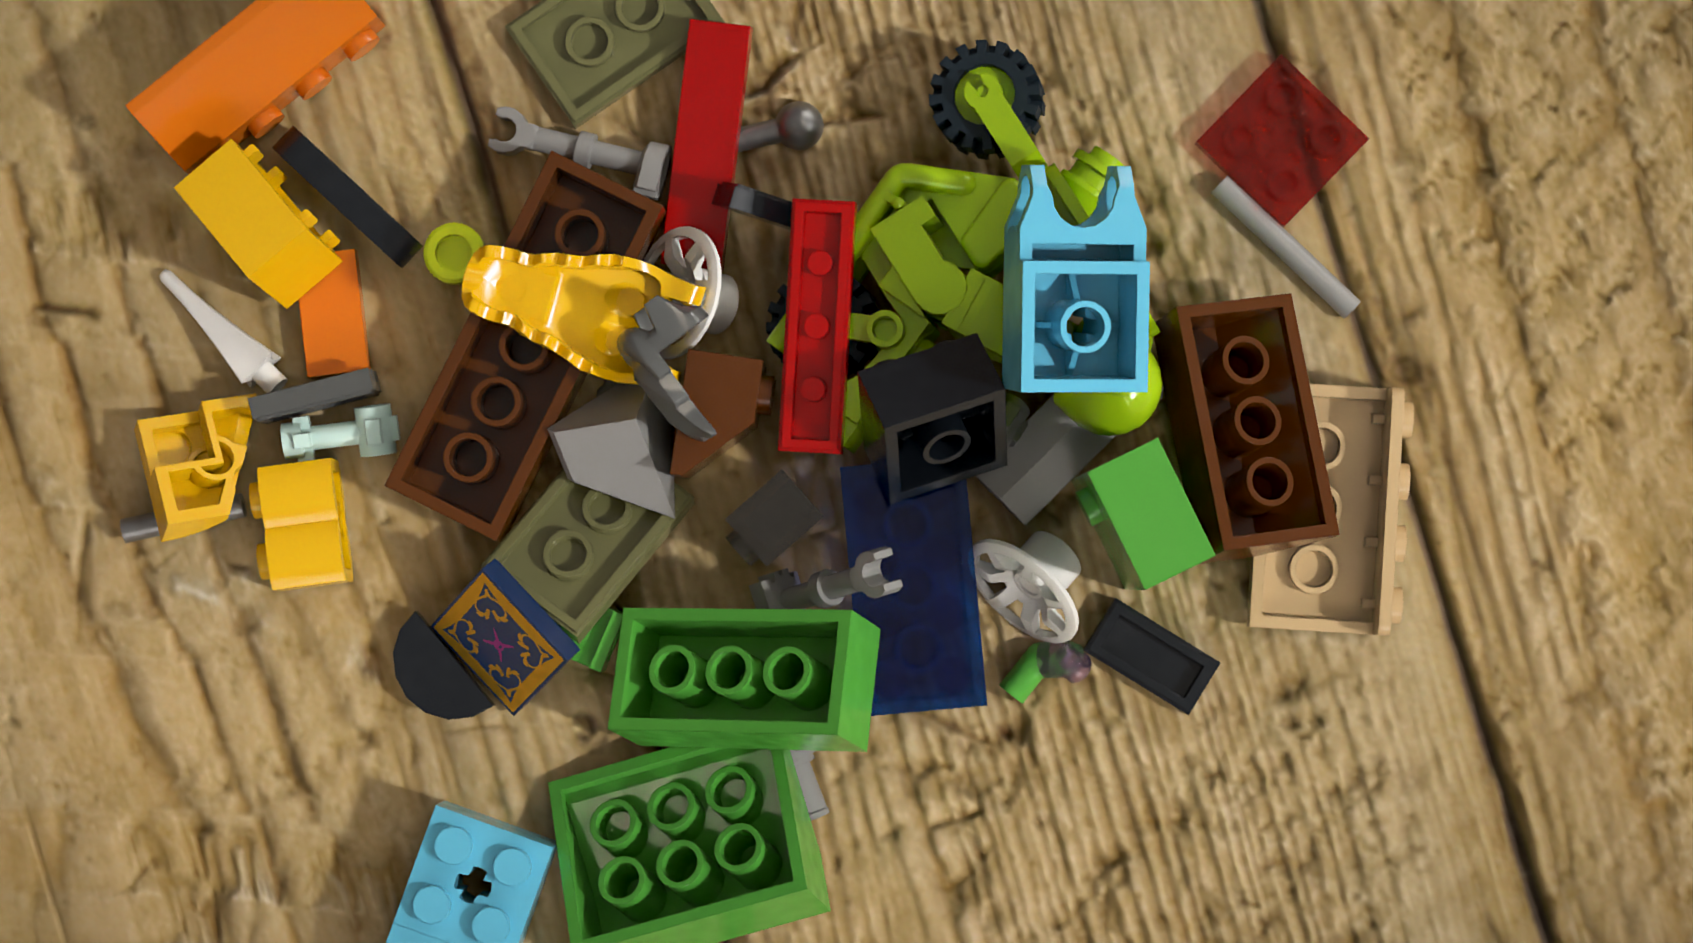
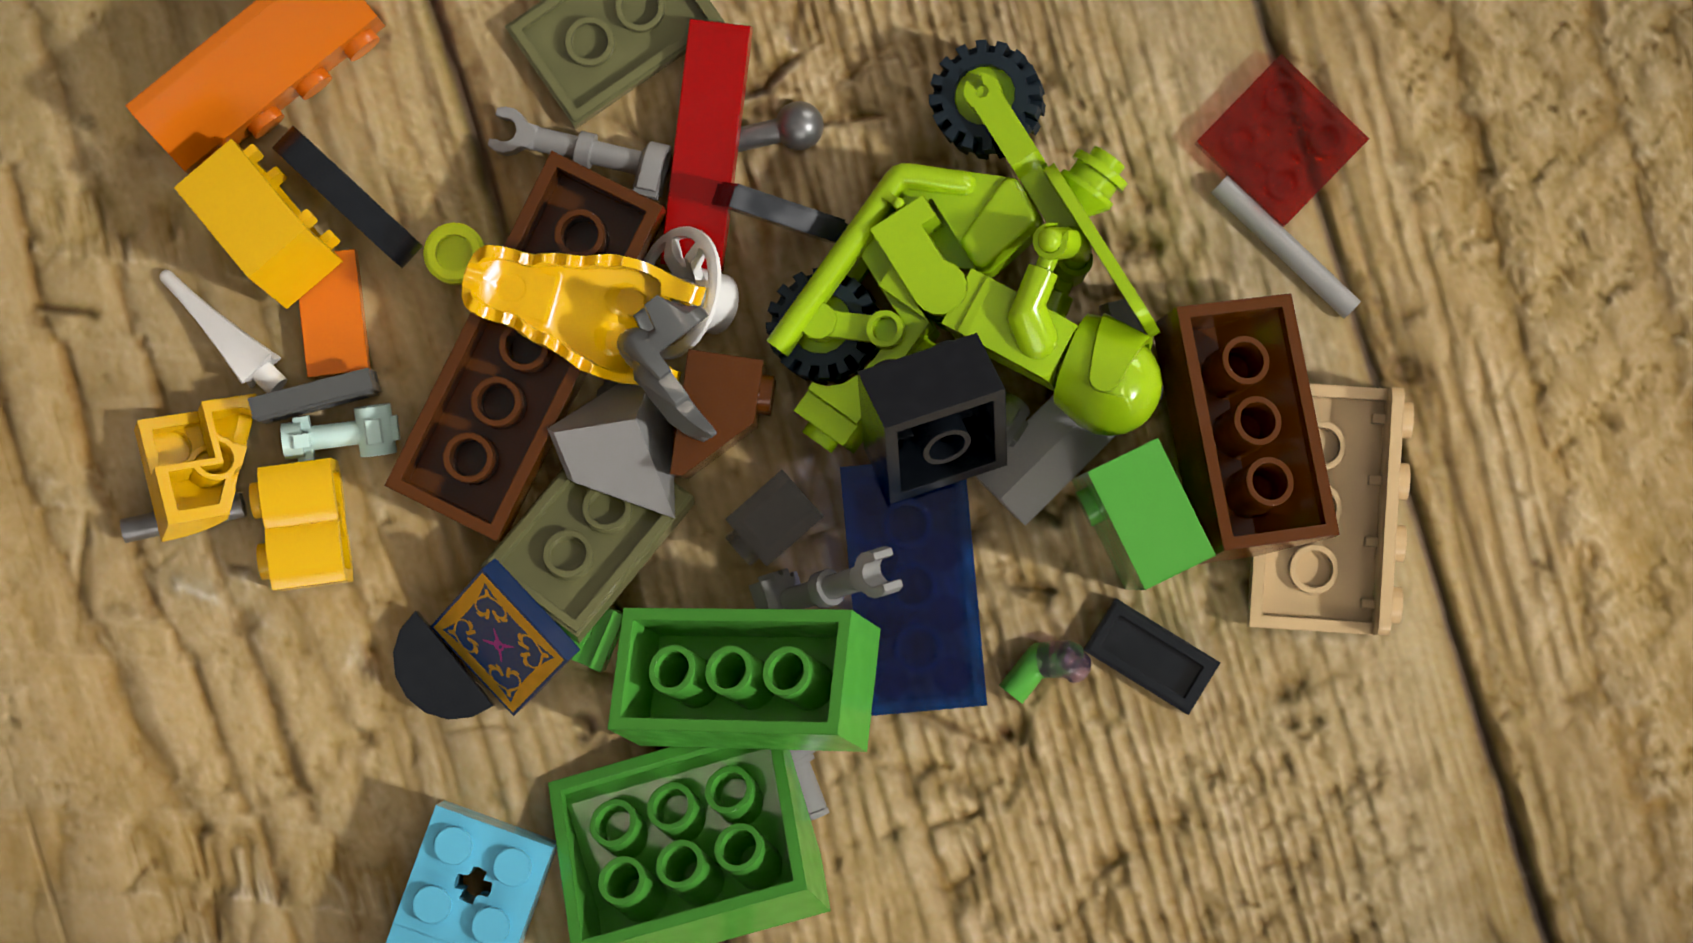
(817, 326): red tile -> none
(1037, 578): white wheel -> none
(1077, 270): medium azure brick -> none

